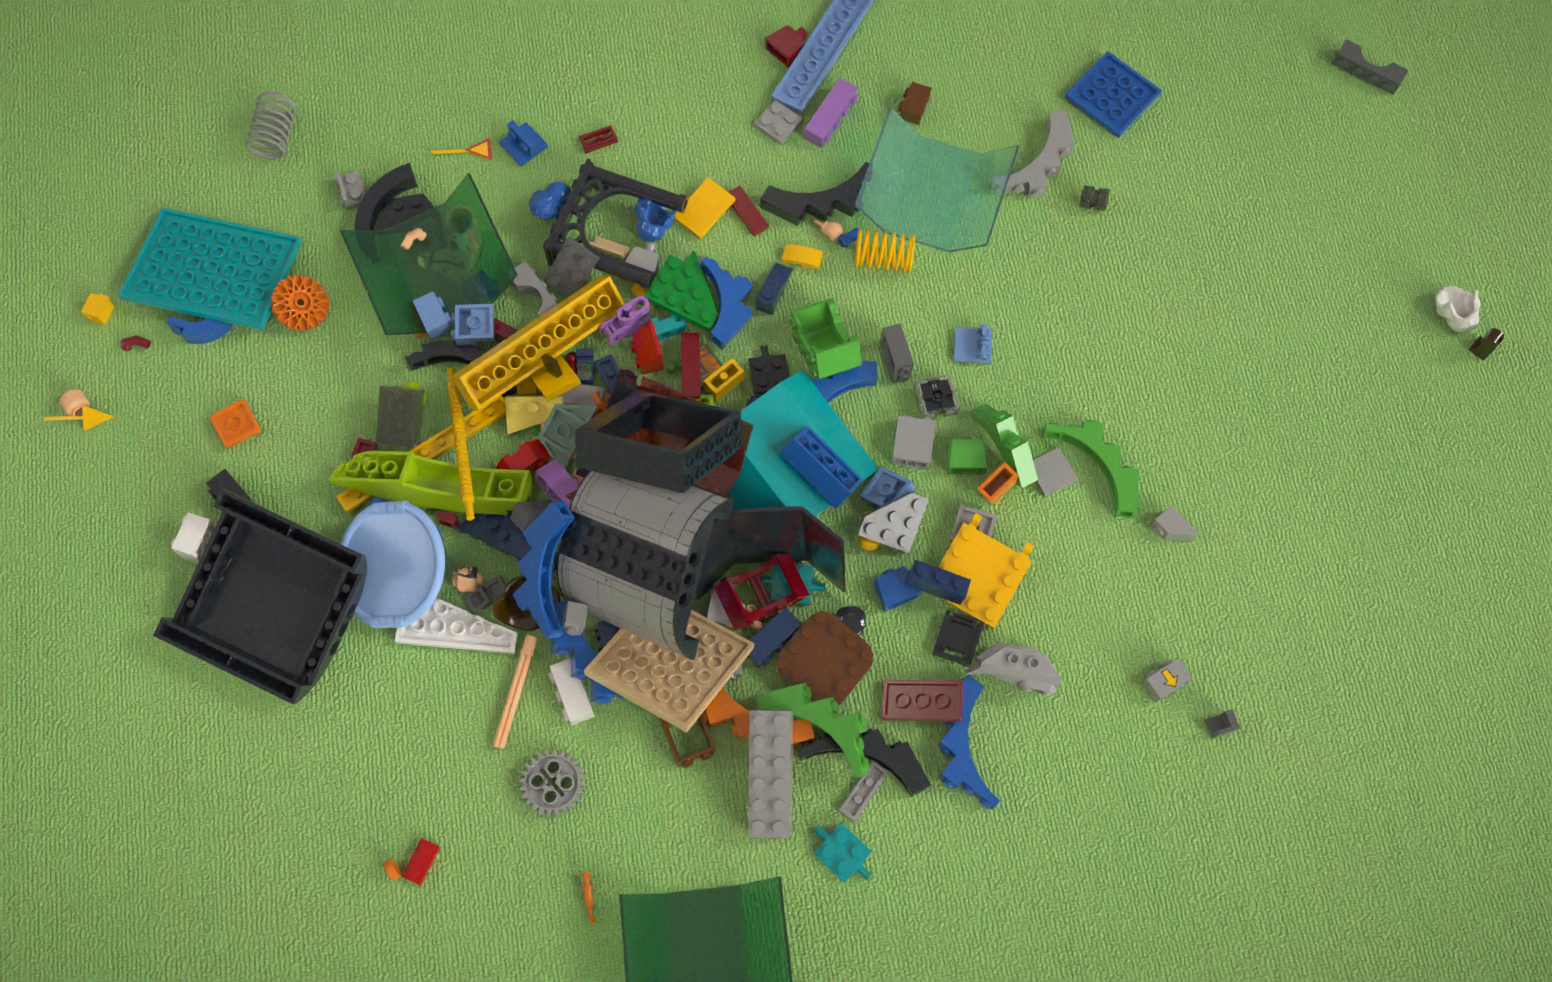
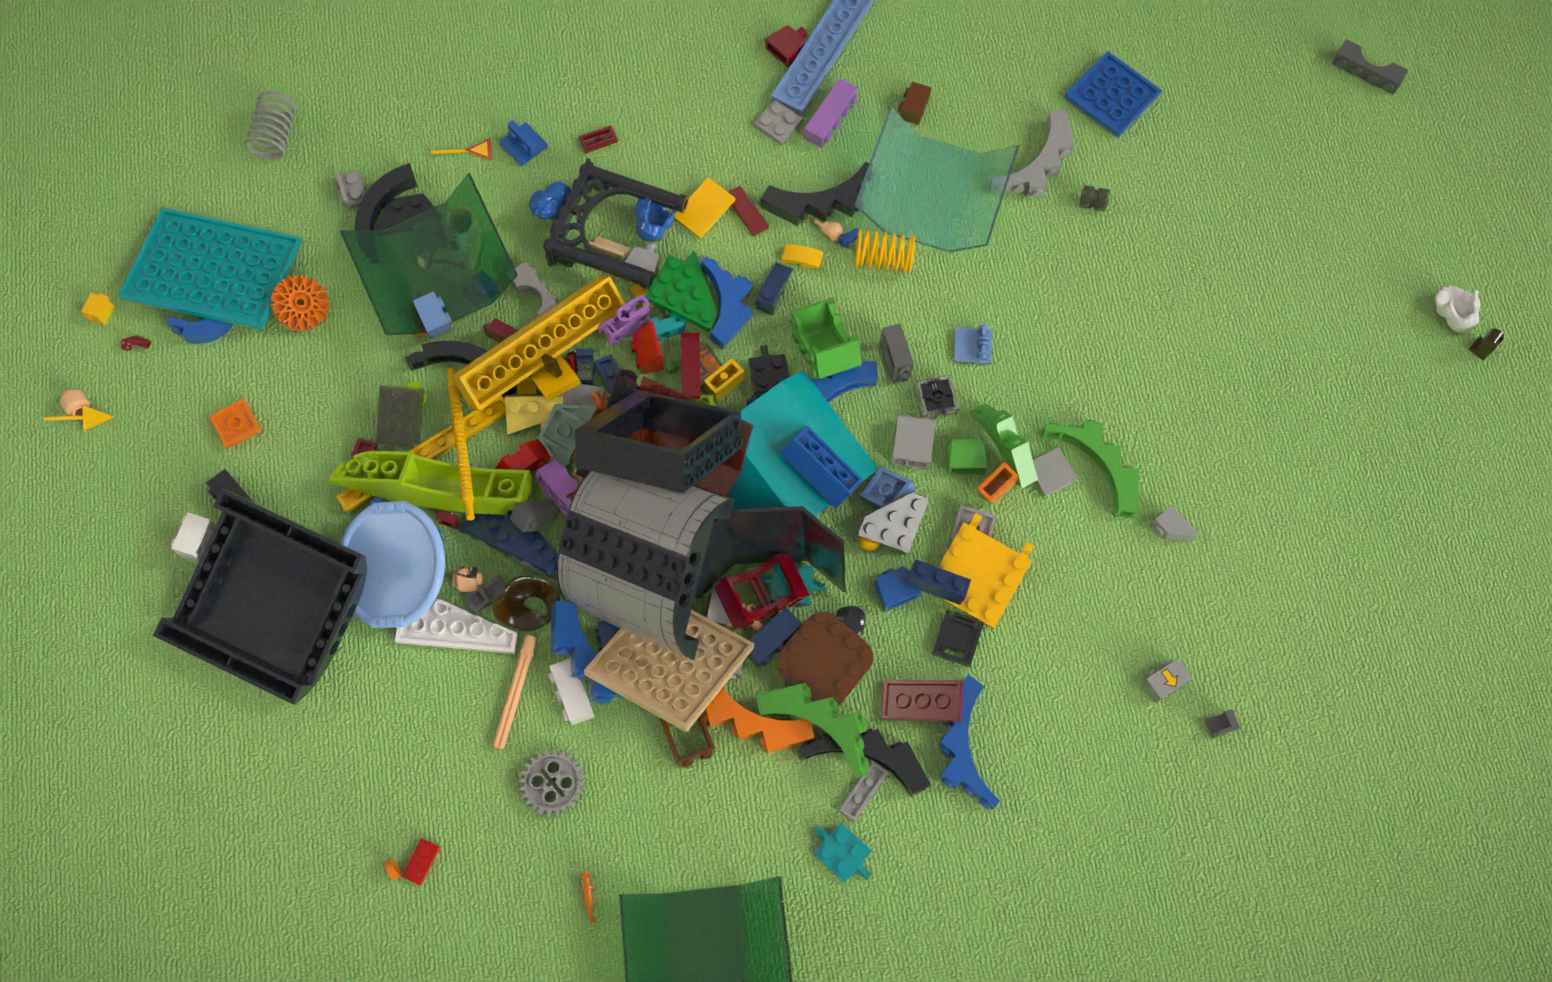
(411, 236): light nougat arm -> none
(473, 323): medium blue plate -> none
(537, 564): blue arch -> none
(571, 268): dark grey plate -> none
(574, 618): light grey brick -> none
(770, 773): light grey brick -> none
(1018, 666): light grey slope -> none

